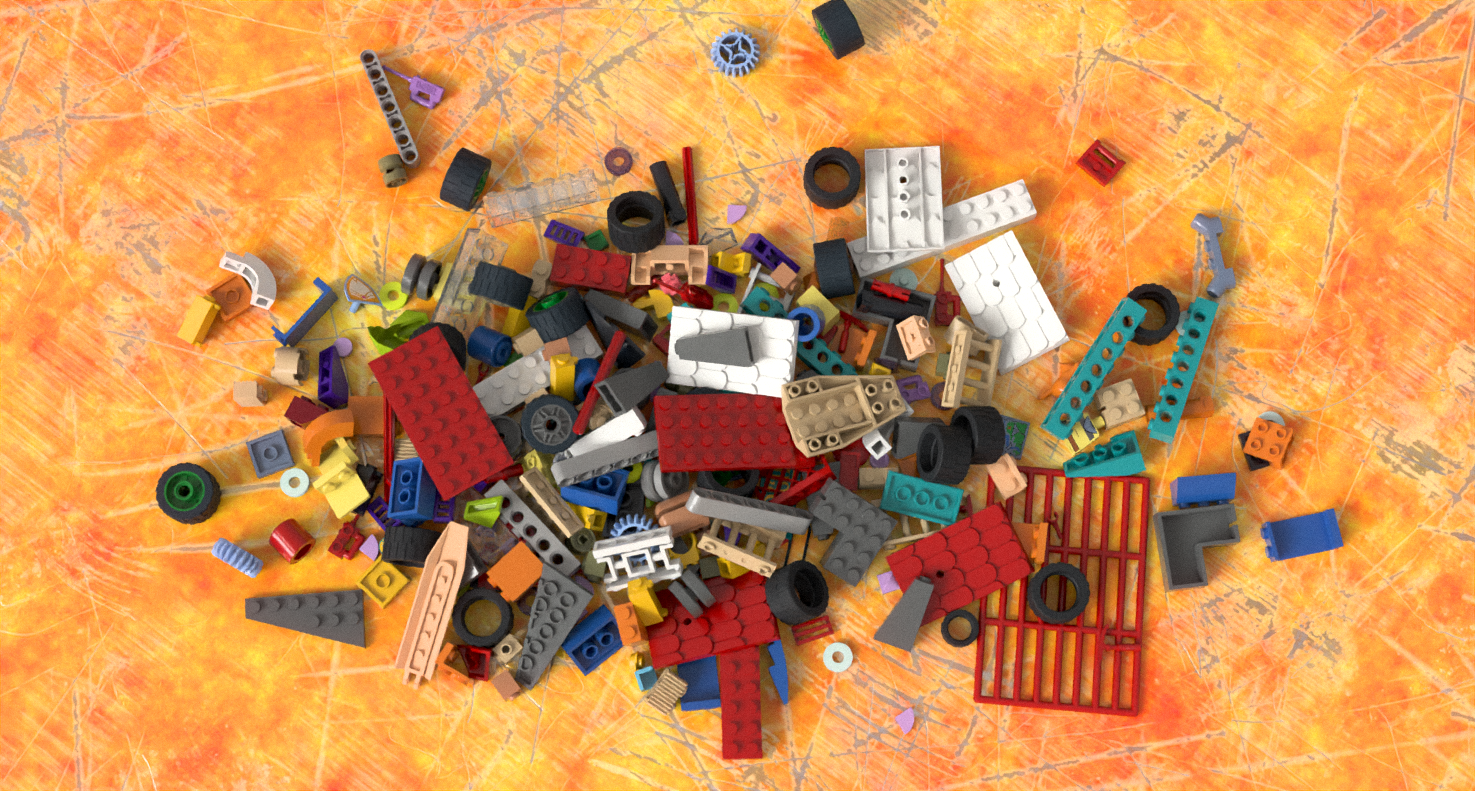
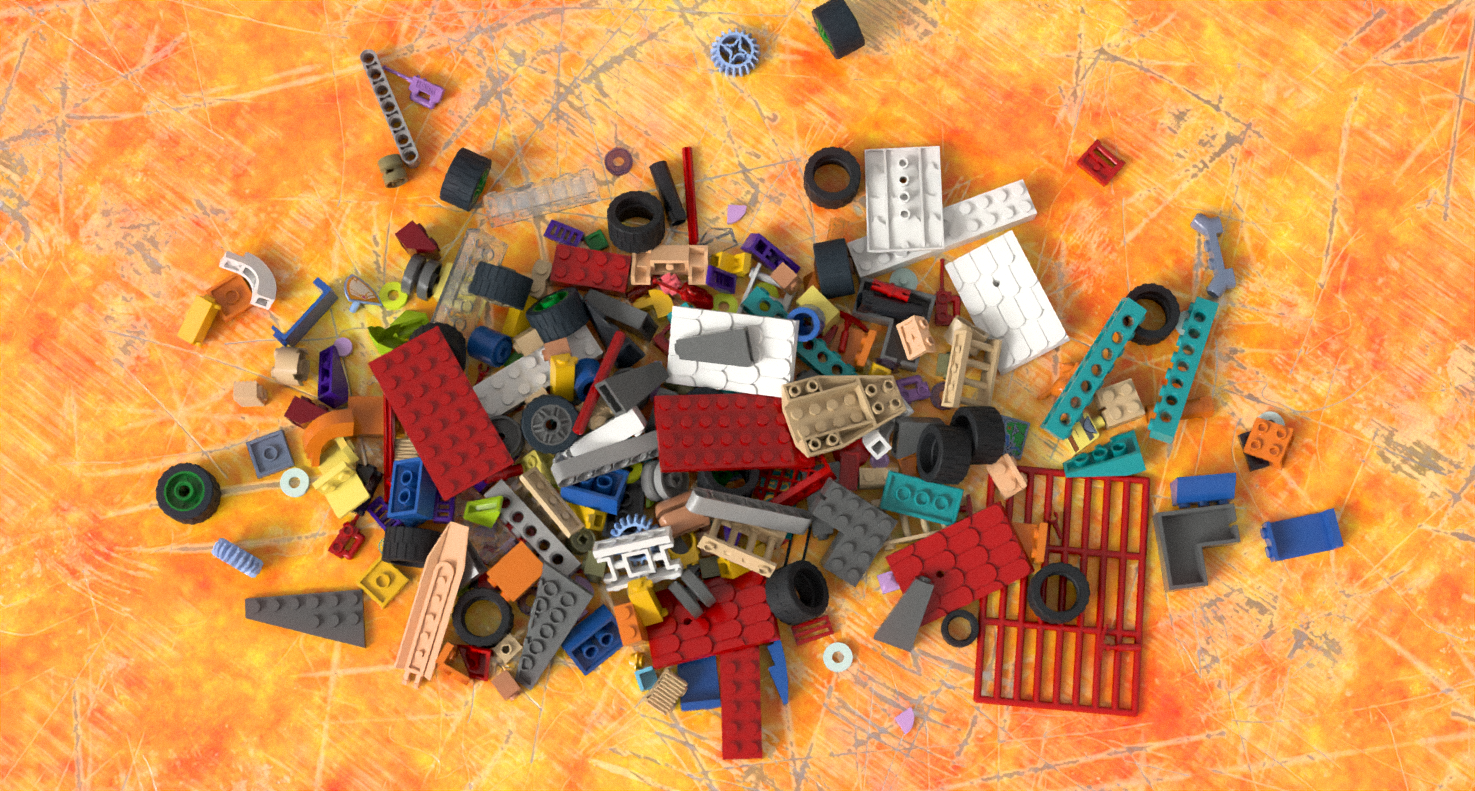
(291, 541): red piece -> none
(371, 548): lavender tile -> none
(415, 240): none -> dark red slope
(673, 239): lavender tile -> none

